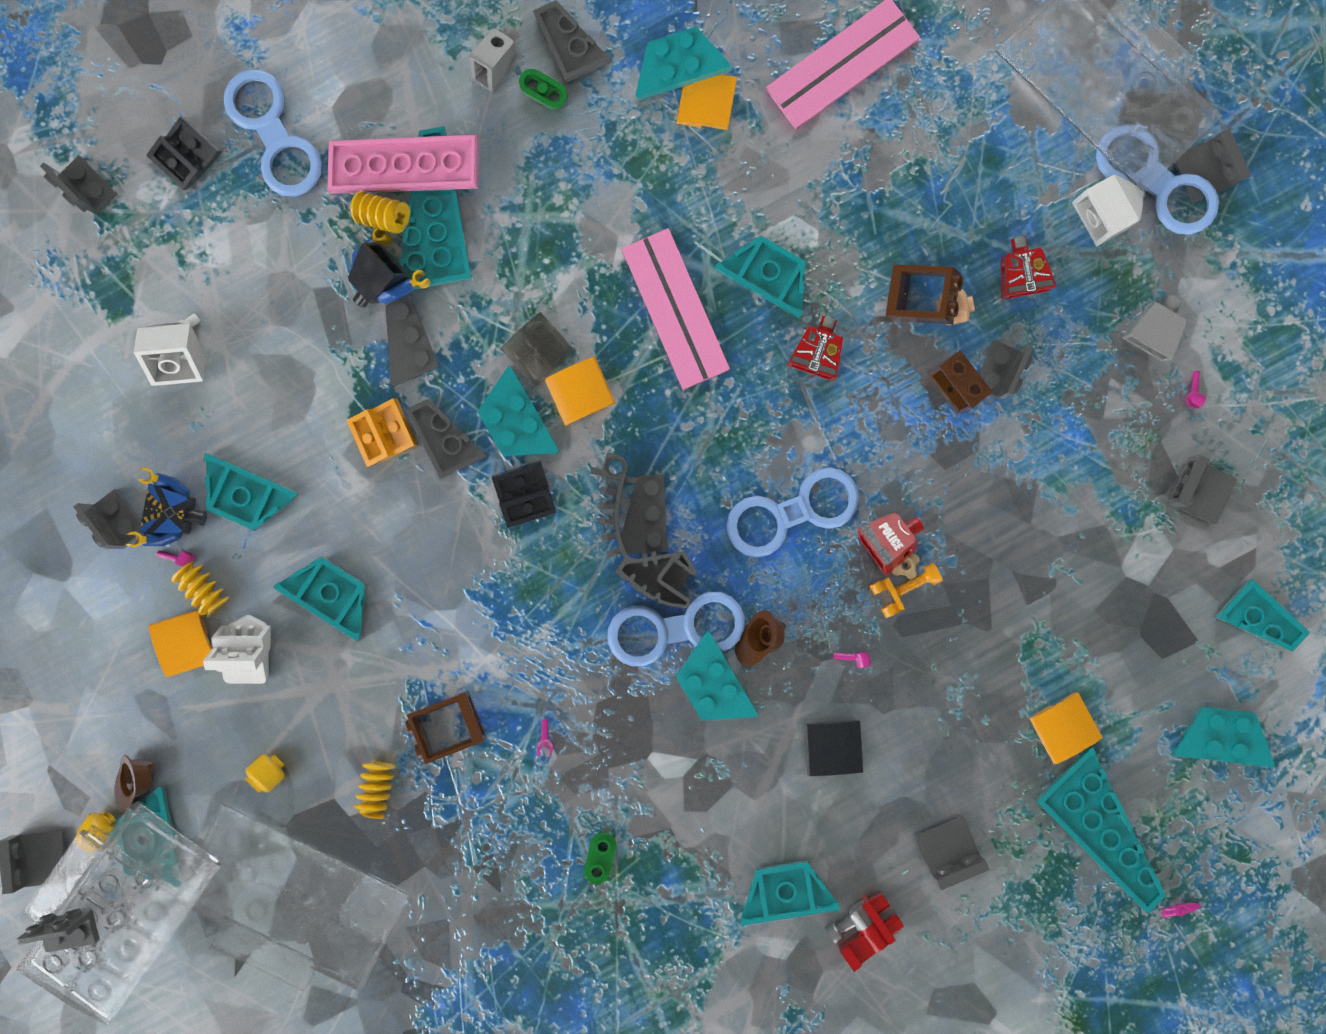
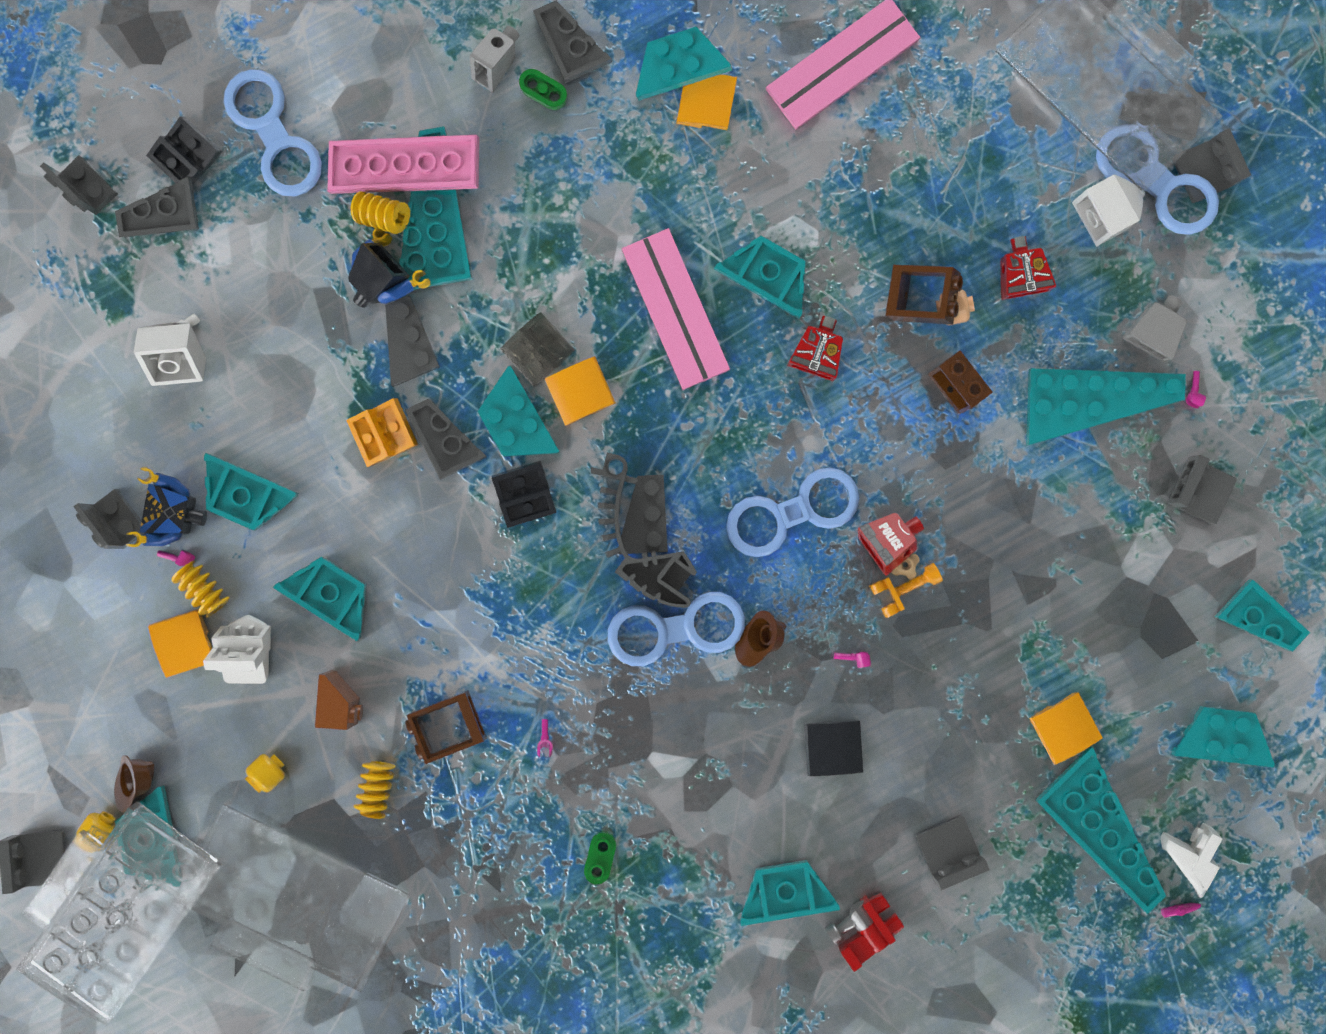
(63, 931): dark grey bracket -> none
(163, 212): none -> dark grey wing
(336, 703): none -> dark orange slope
(713, 684): teal wing -> none
(1004, 368): dark grey bracket -> none
(1079, 399): none -> teal wing
(1195, 859): none -> white piece

